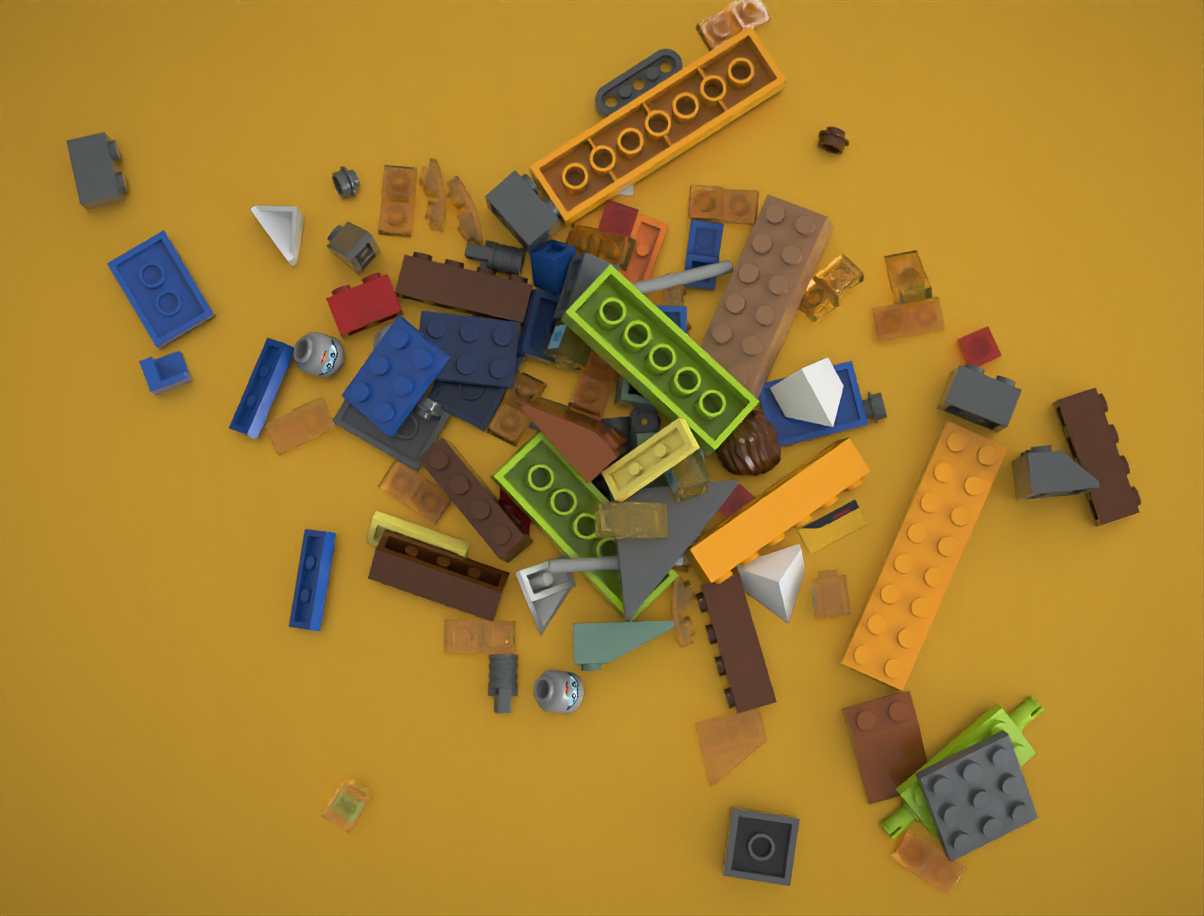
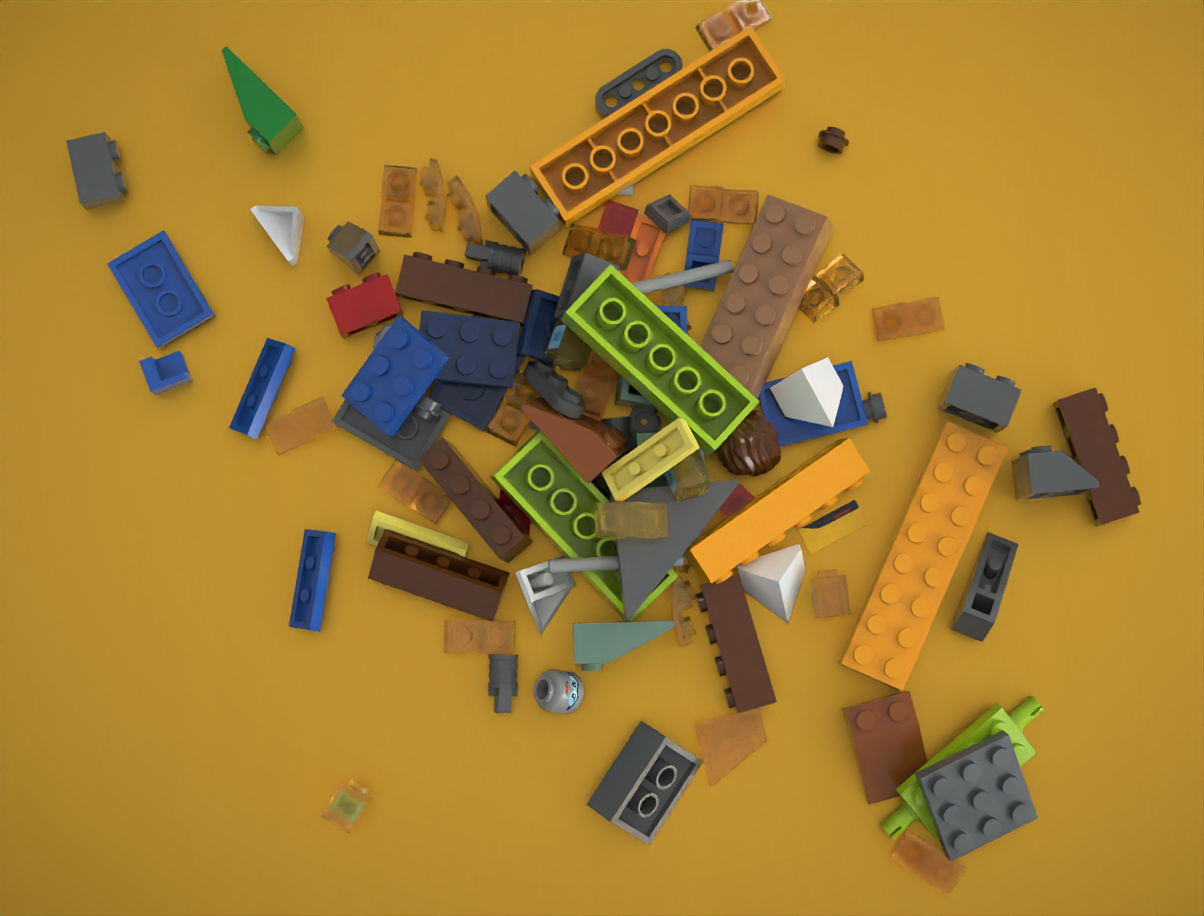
(269, 118): none -> green slope
(319, 354): light grey head -> none
(345, 182): dark grey plate -> none
(551, 265): blue panel -> none
(554, 388): none -> dark grey plate
(644, 783): none -> dark grey slope
(667, 213): none -> dark grey tile
(760, 846): dark grey brick -> none
(907, 278): clear yellow slope -> none
(979, 347): clear red plate -> none
(985, 587): none -> dark grey slope

